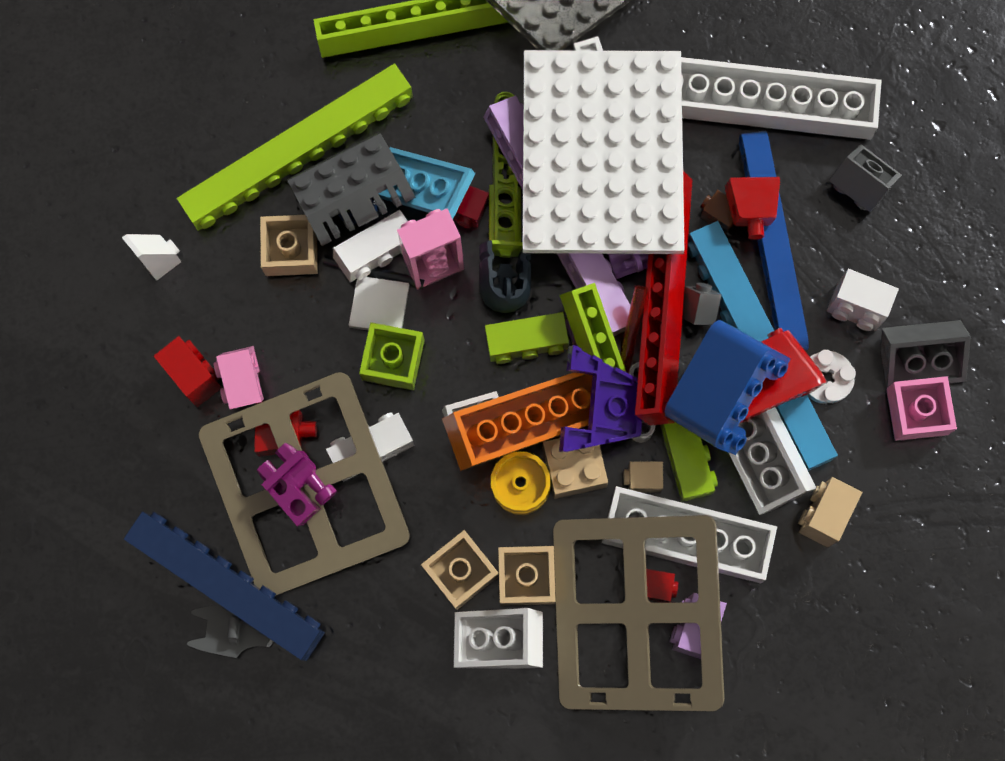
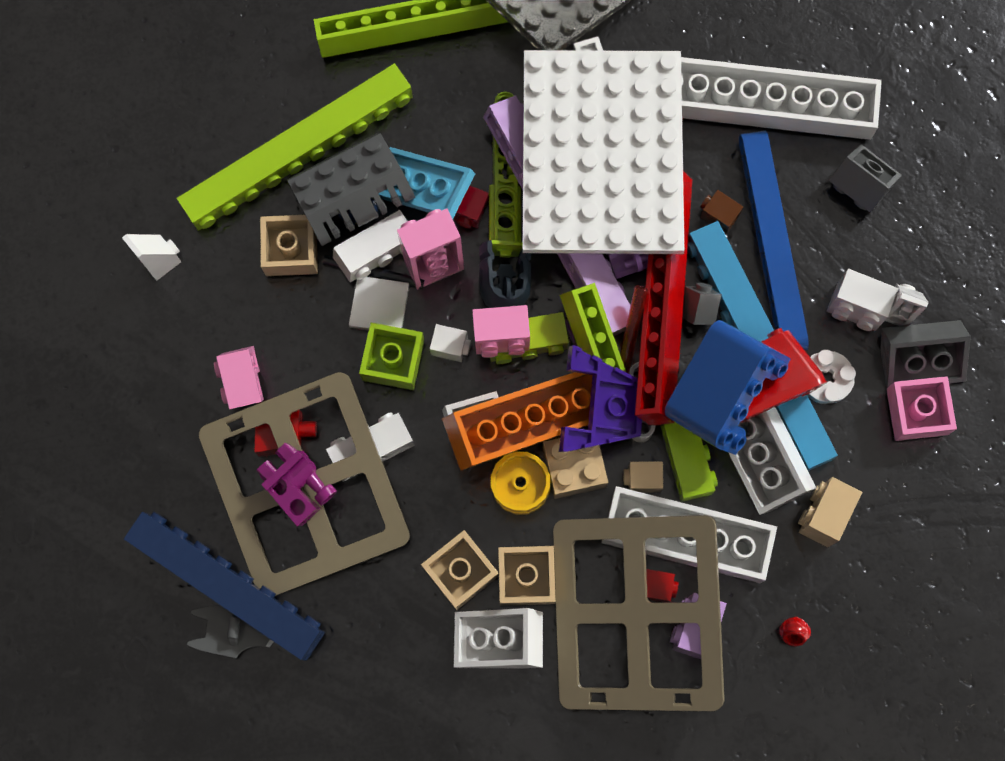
(184, 366): red brick -> none
(449, 343): none -> white brick
(501, 330): none -> bright pink brick
(753, 202): red torso -> none
(795, 631): none -> red piece
(907, 305): none -> white slope

